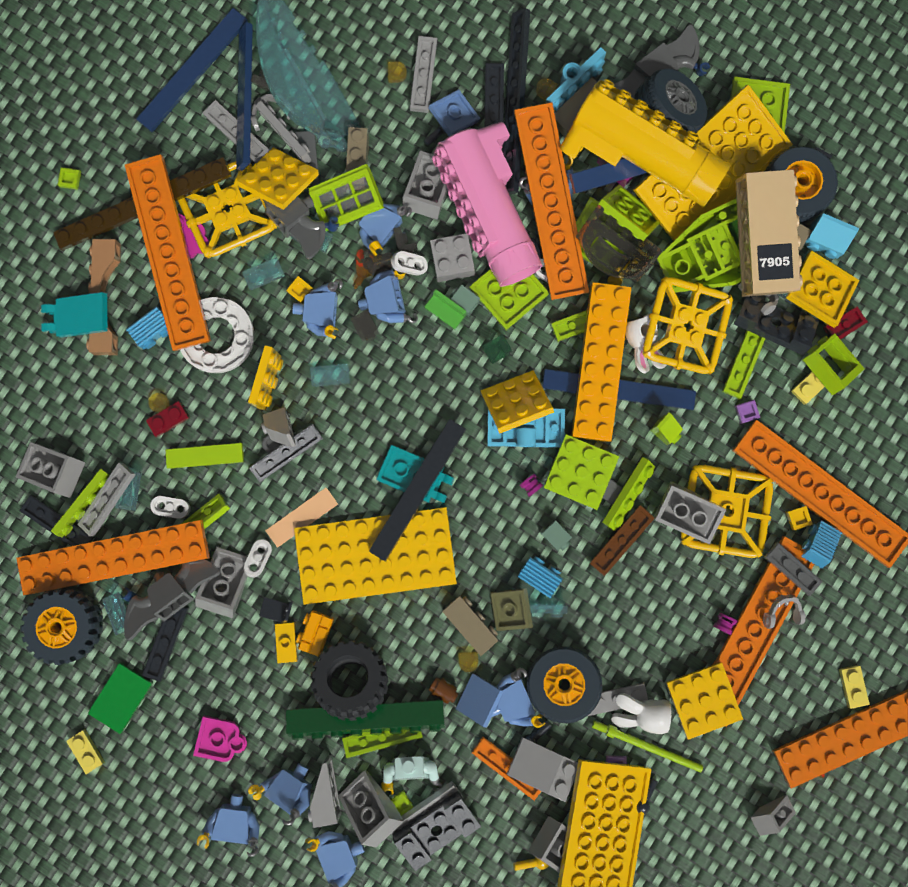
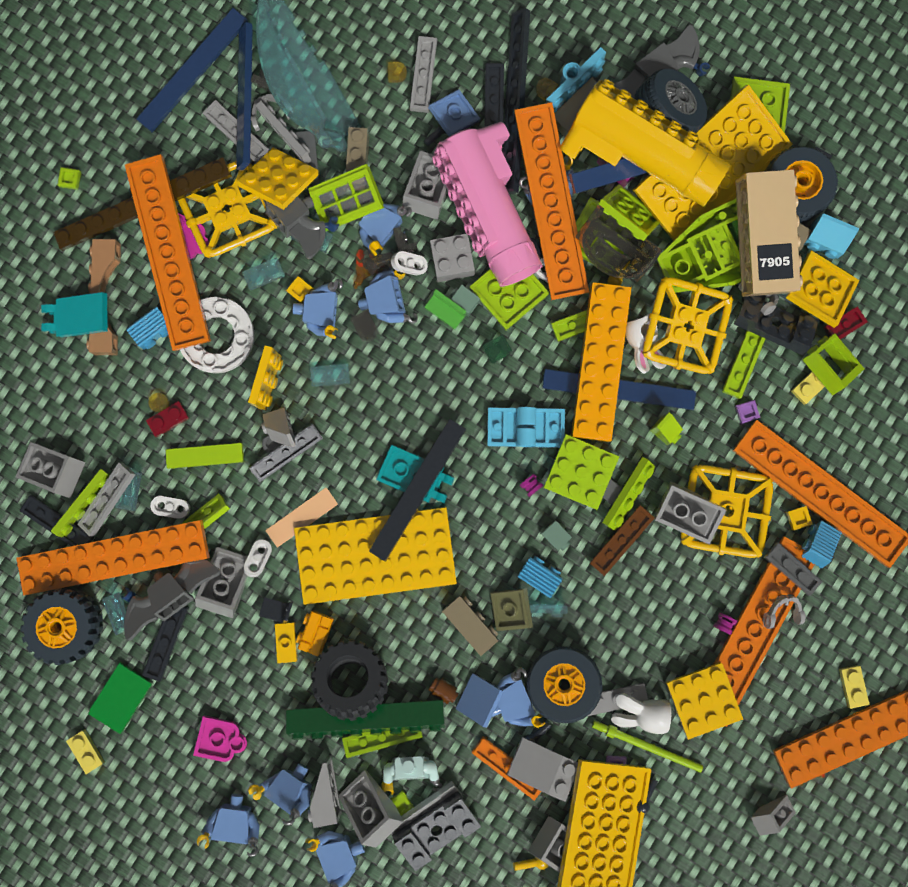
(468, 661): clear yellow tile -> none
(517, 401): yellow plate -> none

